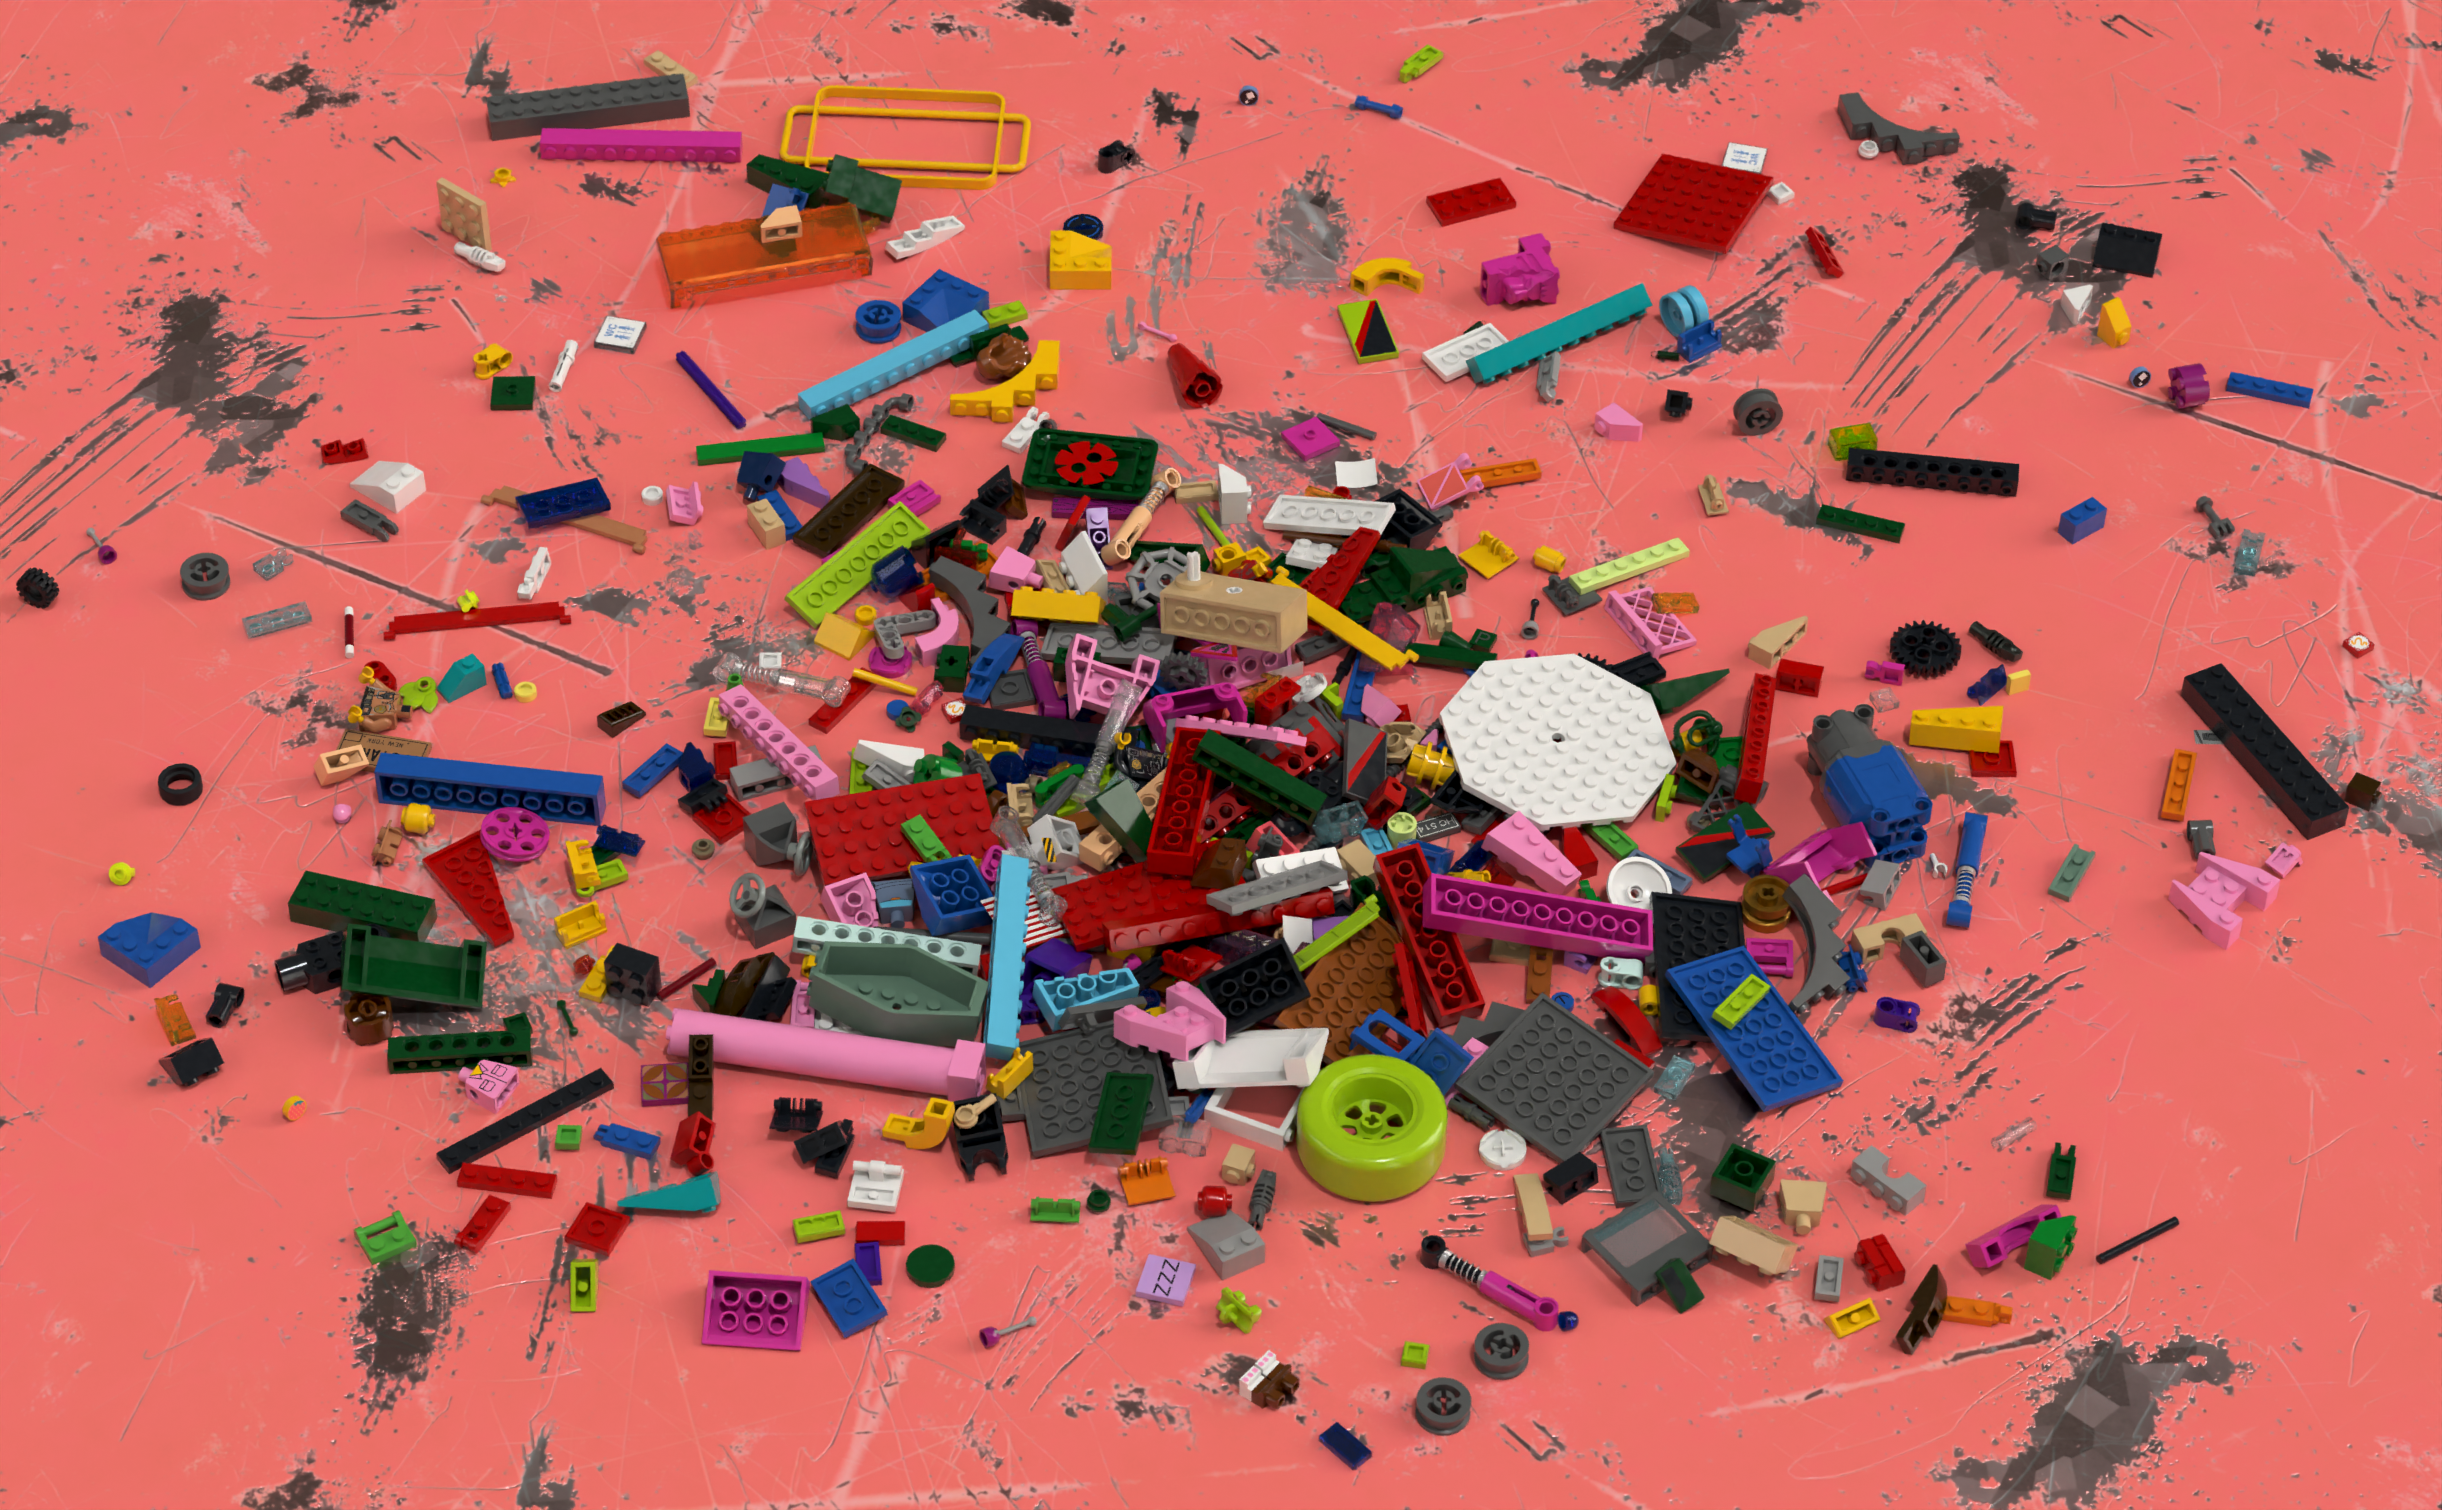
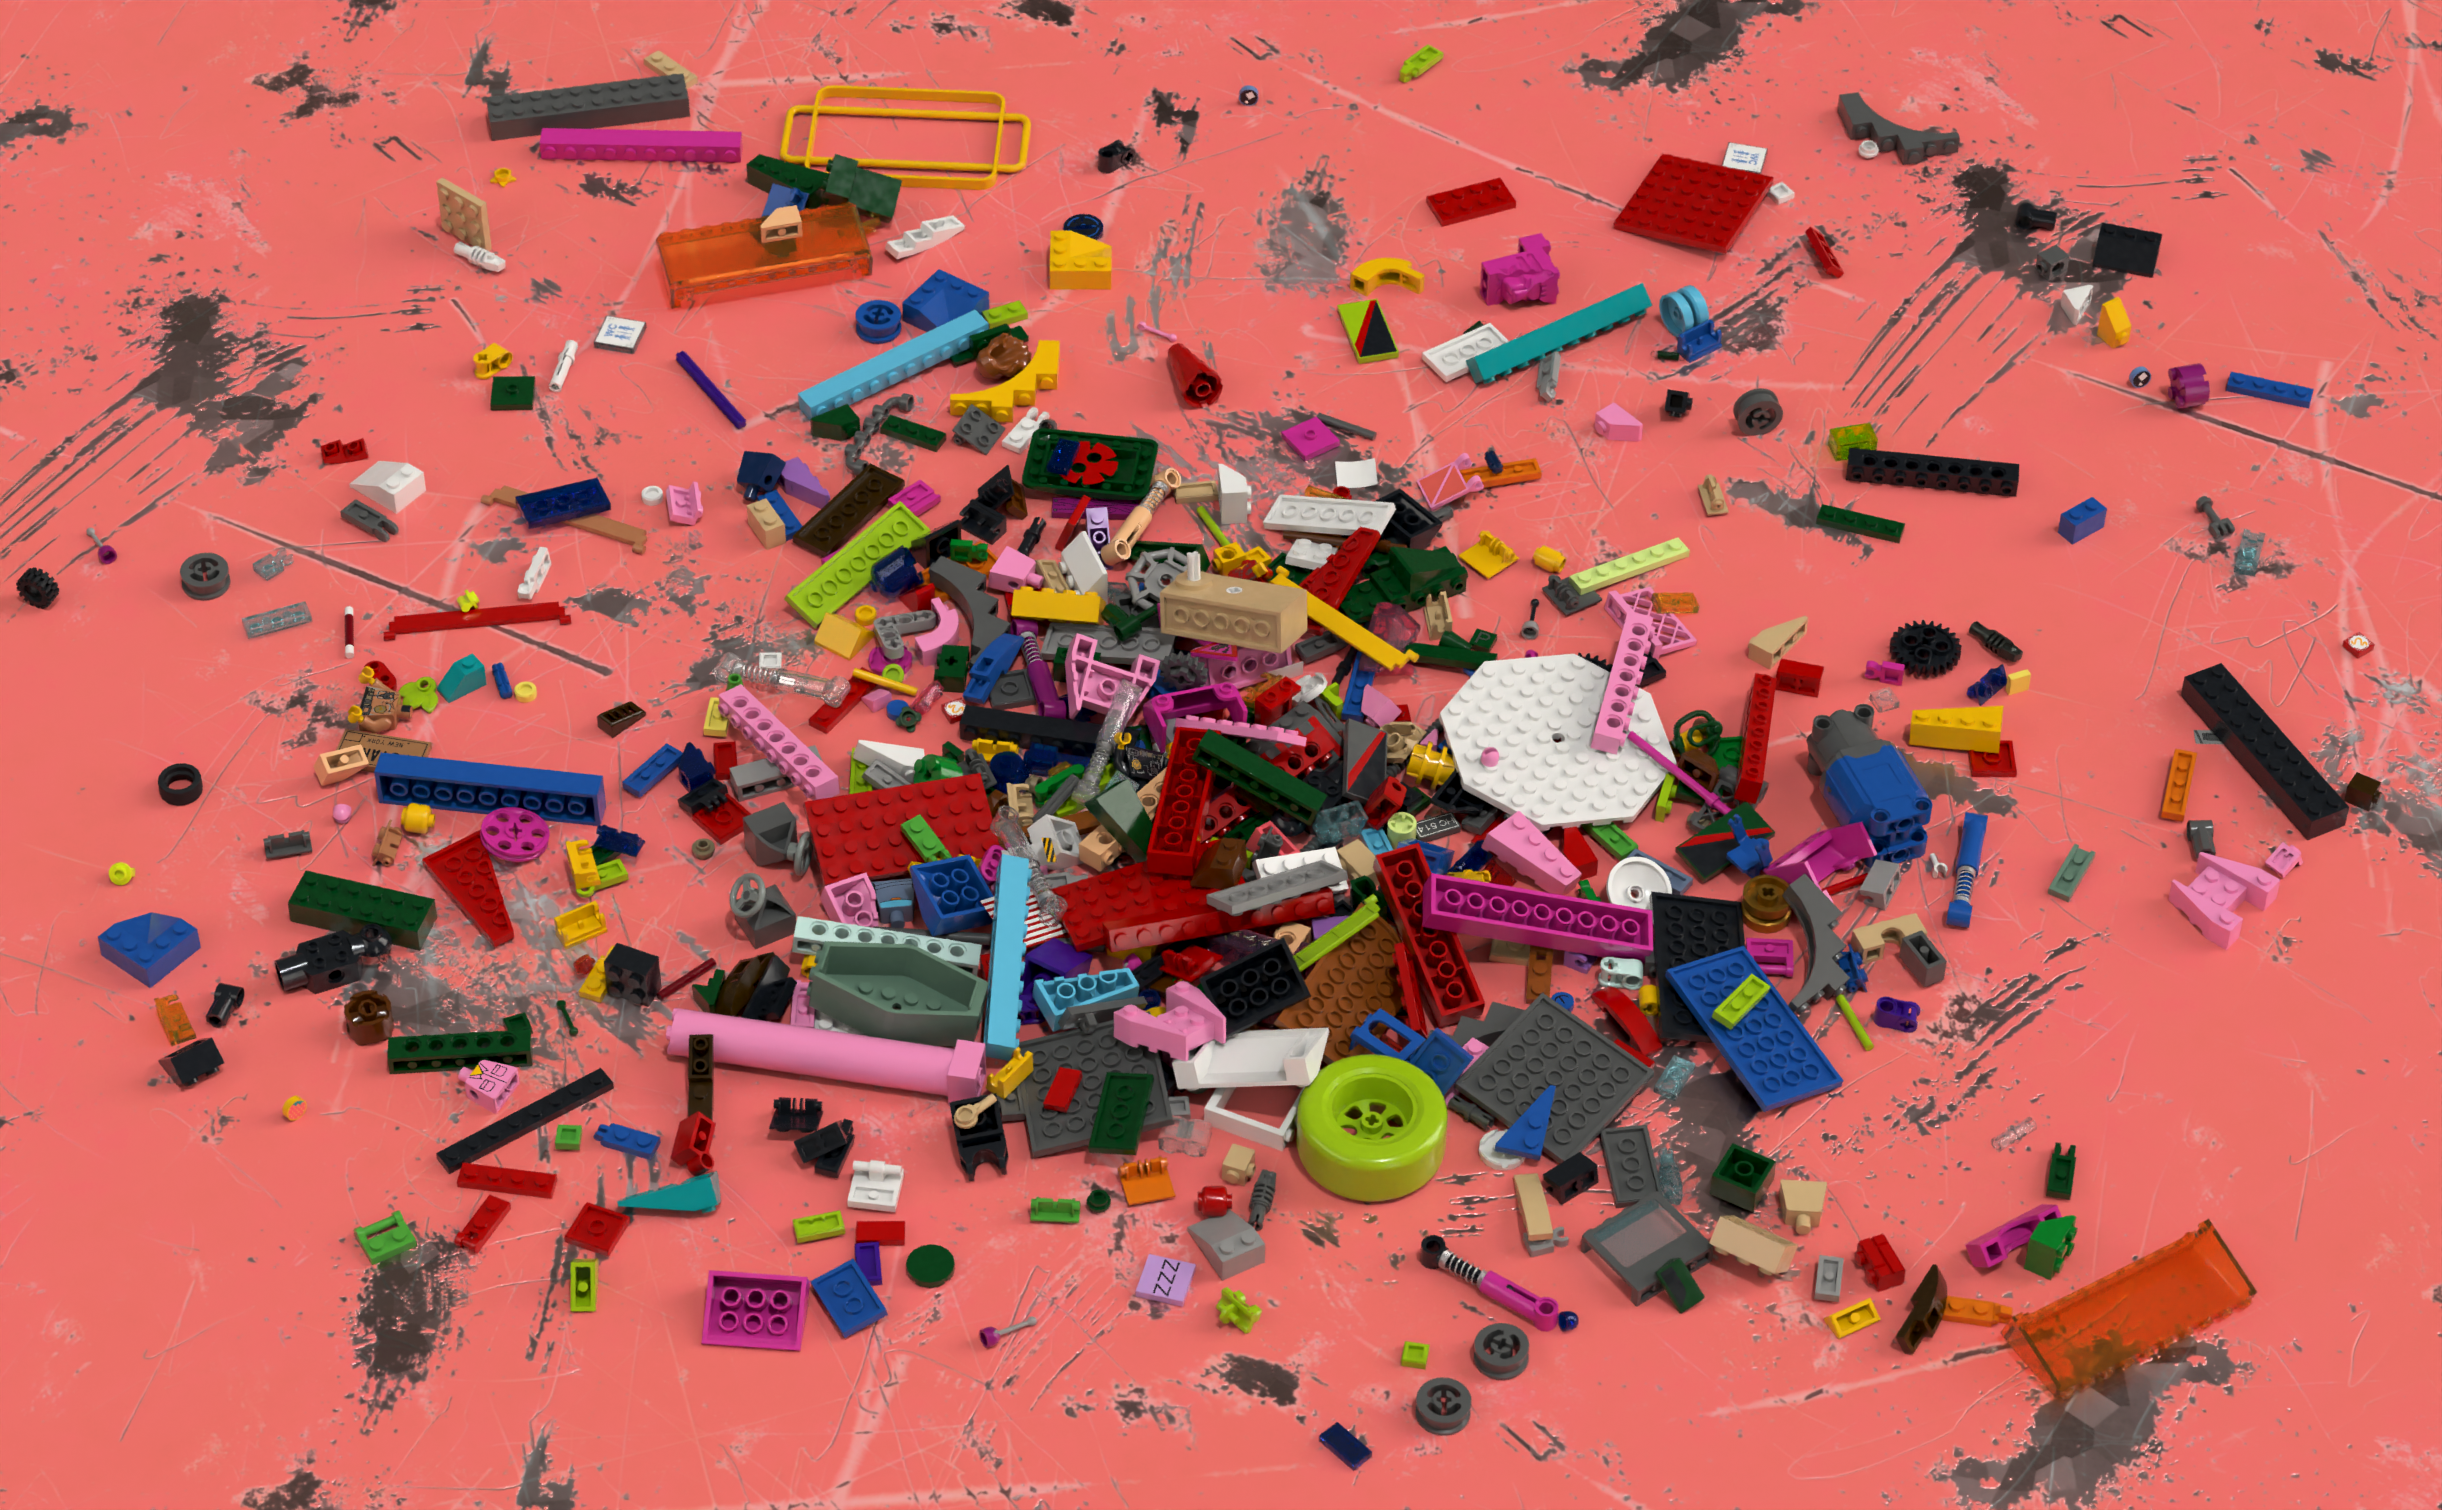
(296, 843): none -> dark grey hinge
(412, 968): dark green slope -> none
(664, 1084): tile -> none
(778, 446): green tile -> none
(877, 699): none -> bright pink slope
(893, 672): none -> lime tile
(925, 1131): yellow arch -> none
(956, 554): clear red plate -> none
(977, 430): none -> dark grey hinge
(1062, 1089): none -> red tile
(1063, 457): none -> clear blue plate
(1197, 1107): blue axle -> none
(1265, 1381): reddish brown hips -> none
(1297, 931): white sticker -> none
(1395, 110): blue bar -> none
(1490, 757): none -> bright pink hinge
(1493, 462): none -> dark blue piece
(1529, 1131): none -> blue wing
(1622, 683): none -> bright pink brick
(1679, 691): dark green wedge -> none
(1711, 799): none -> dark pink bar
(1854, 1022): none -> lime bar
(1900, 1193): light grey arch -> none
(2131, 1312): none -> clear orange windscreen
(2137, 1240): black bar -> none

